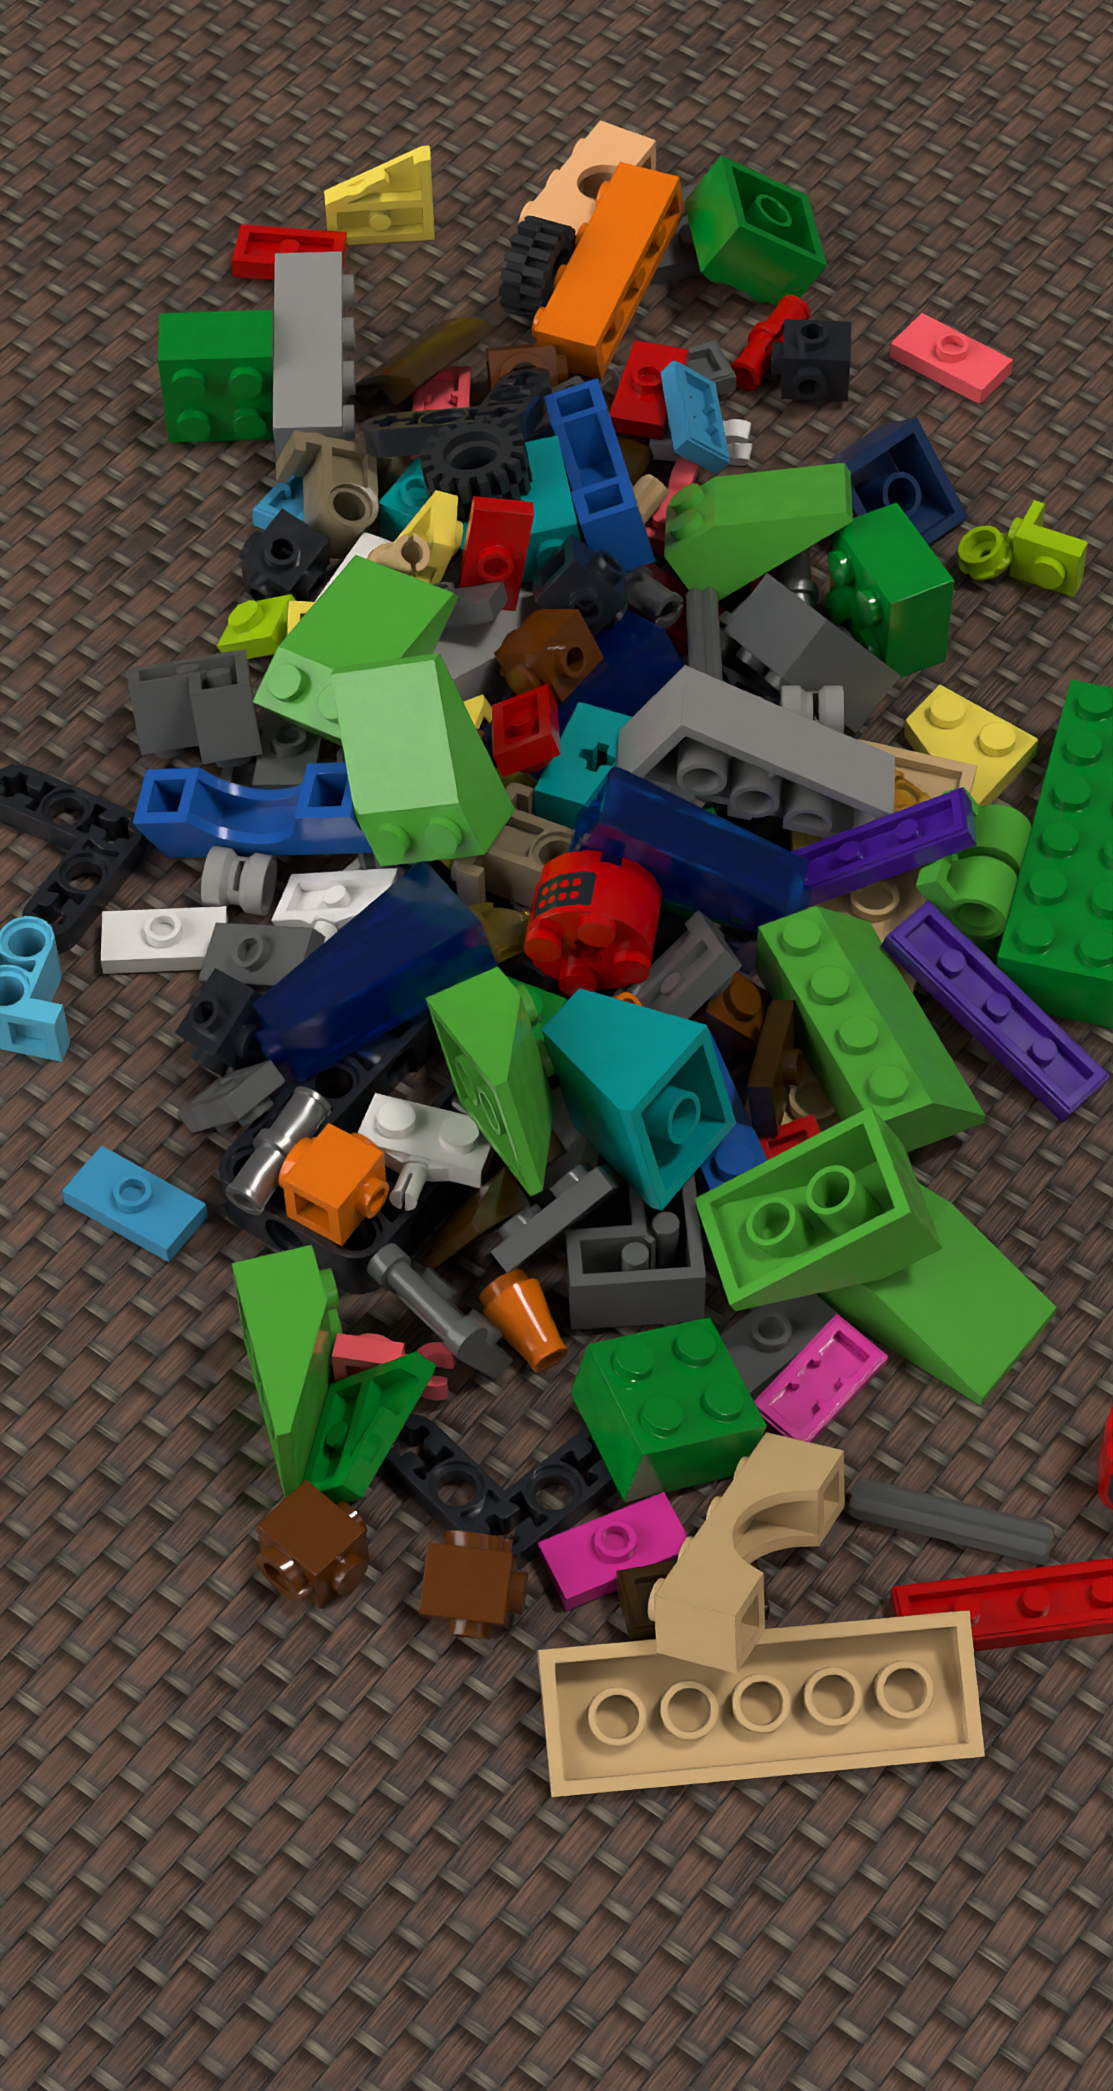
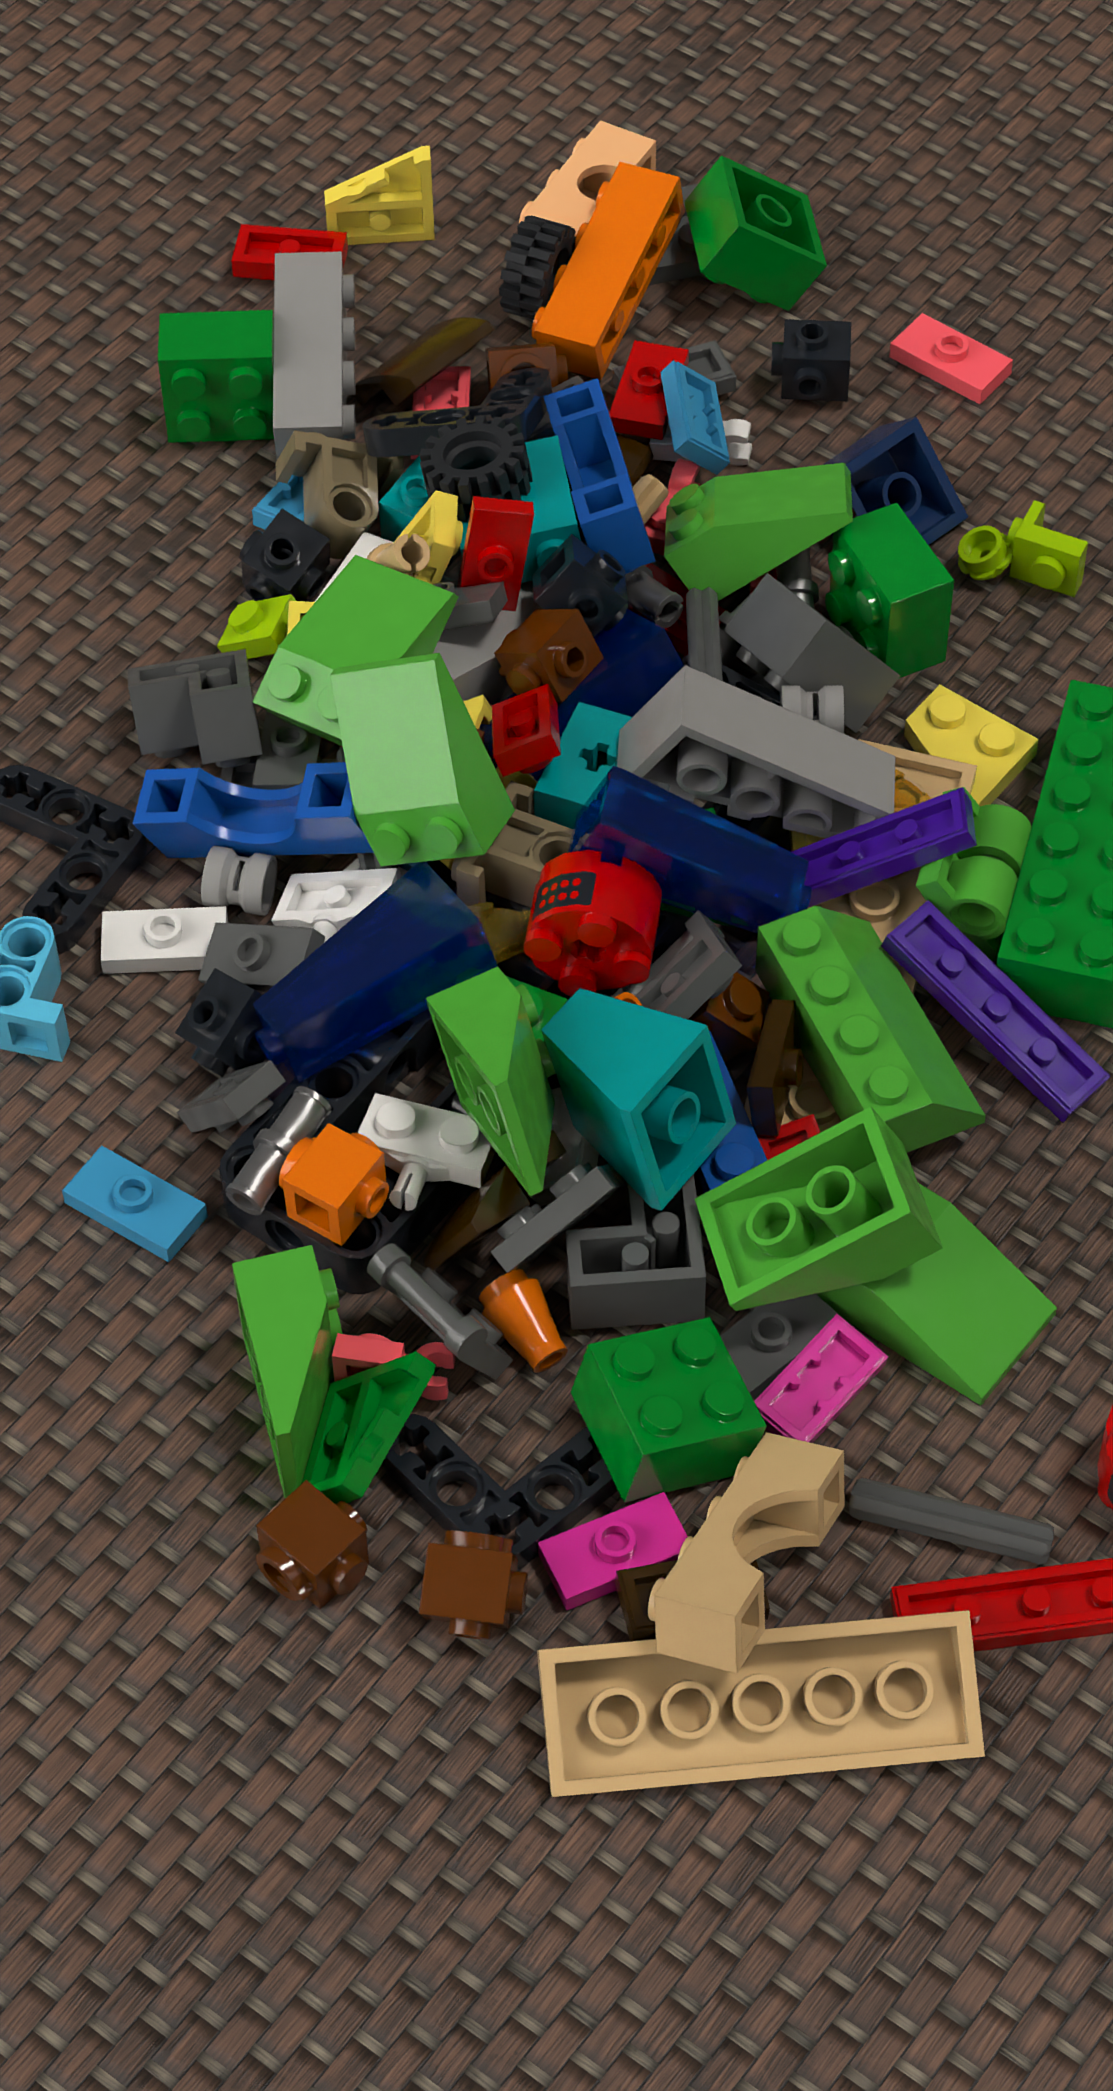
(756, 357): red pin -> none

